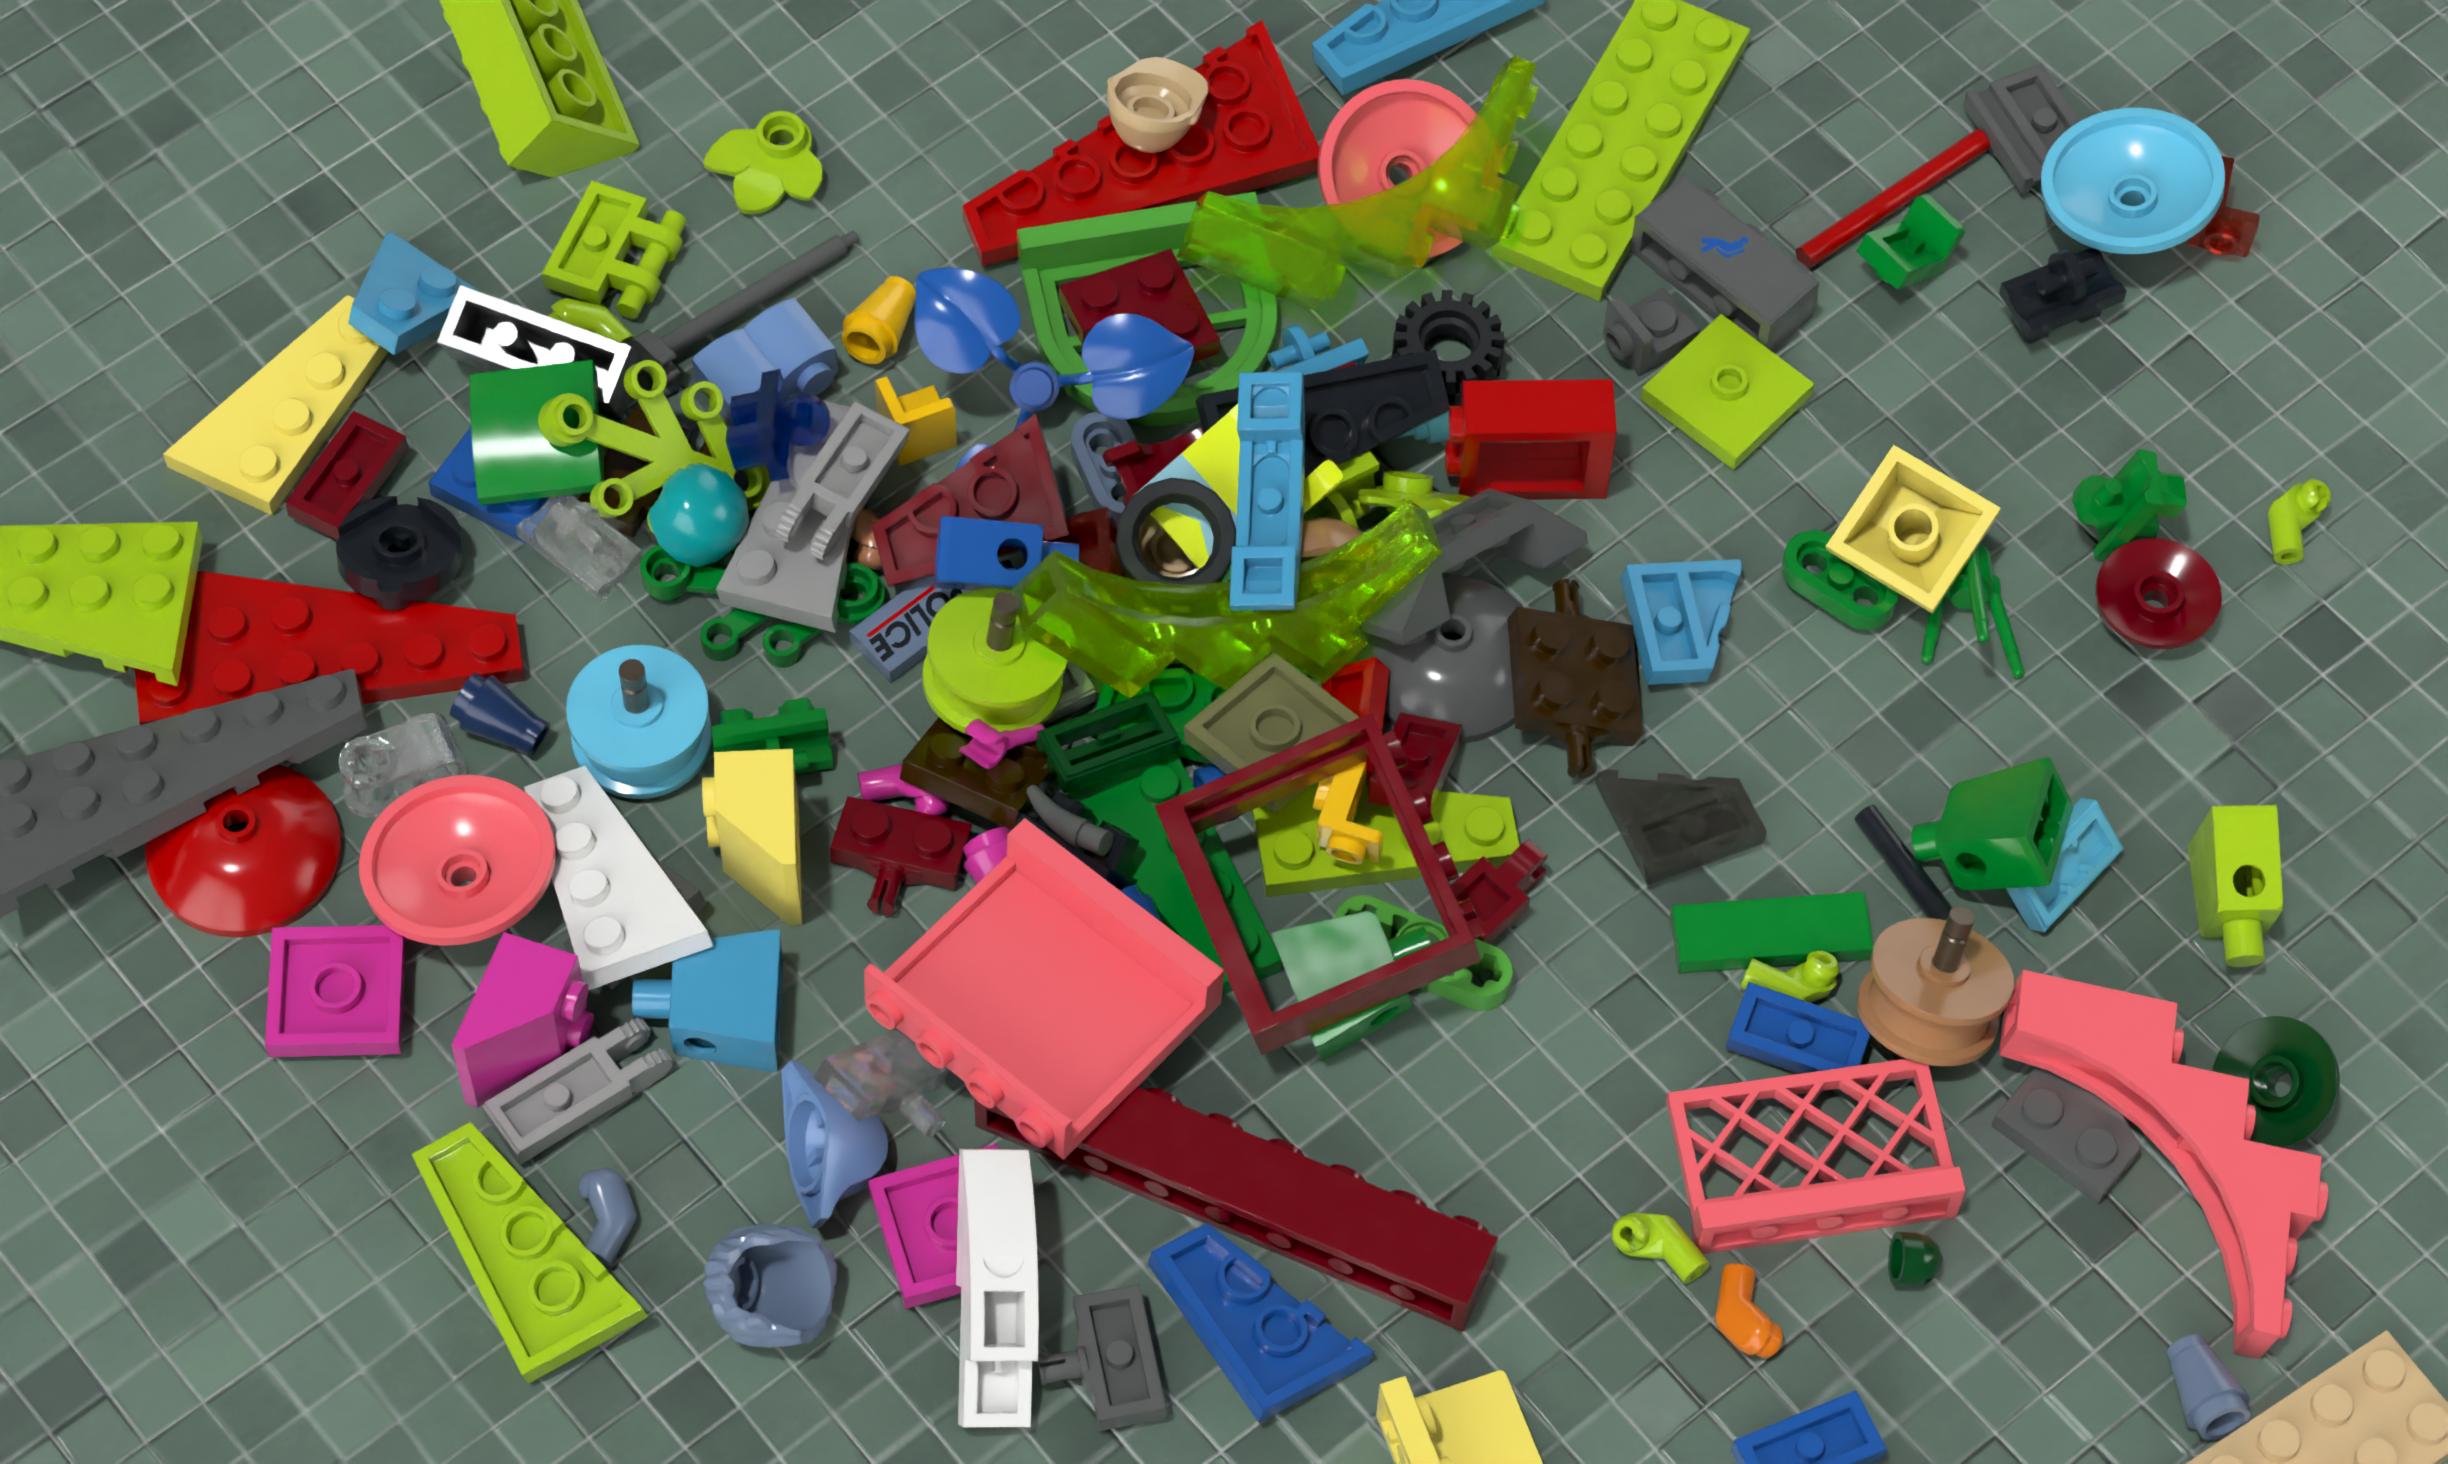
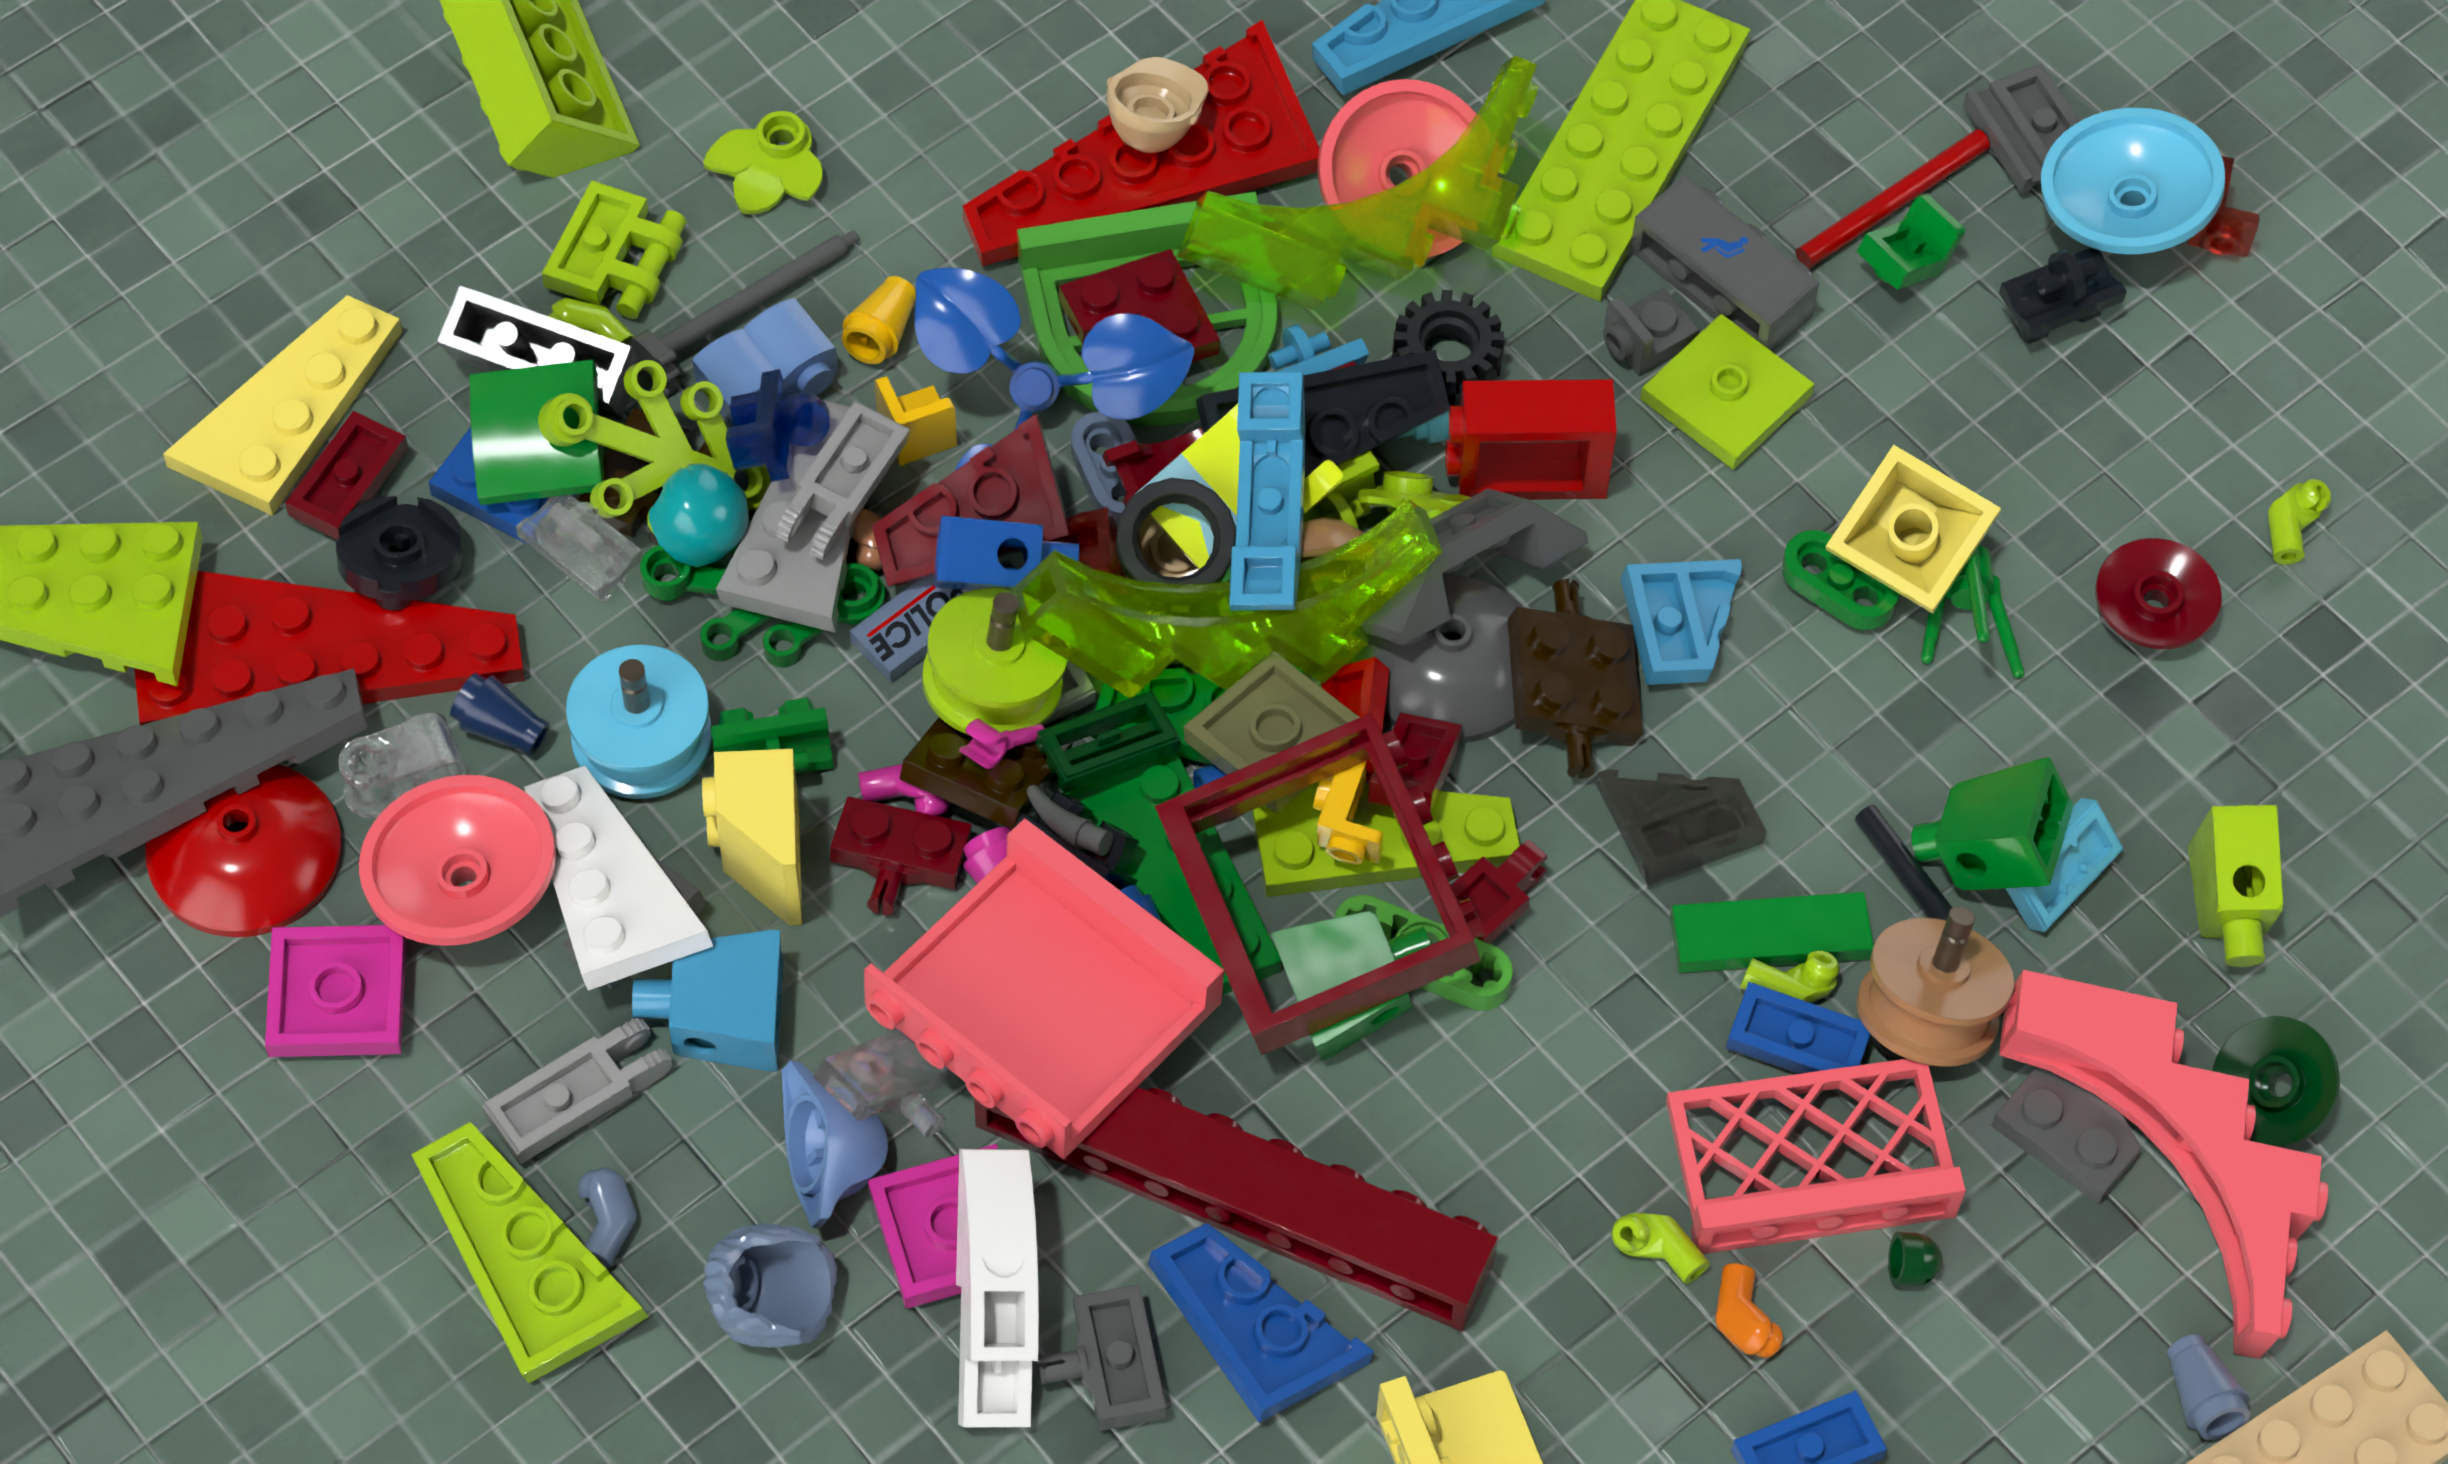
(403, 296): dark azure wing -> none
(520, 1018): dark pink slope -> none
(2129, 503): green hips -> none

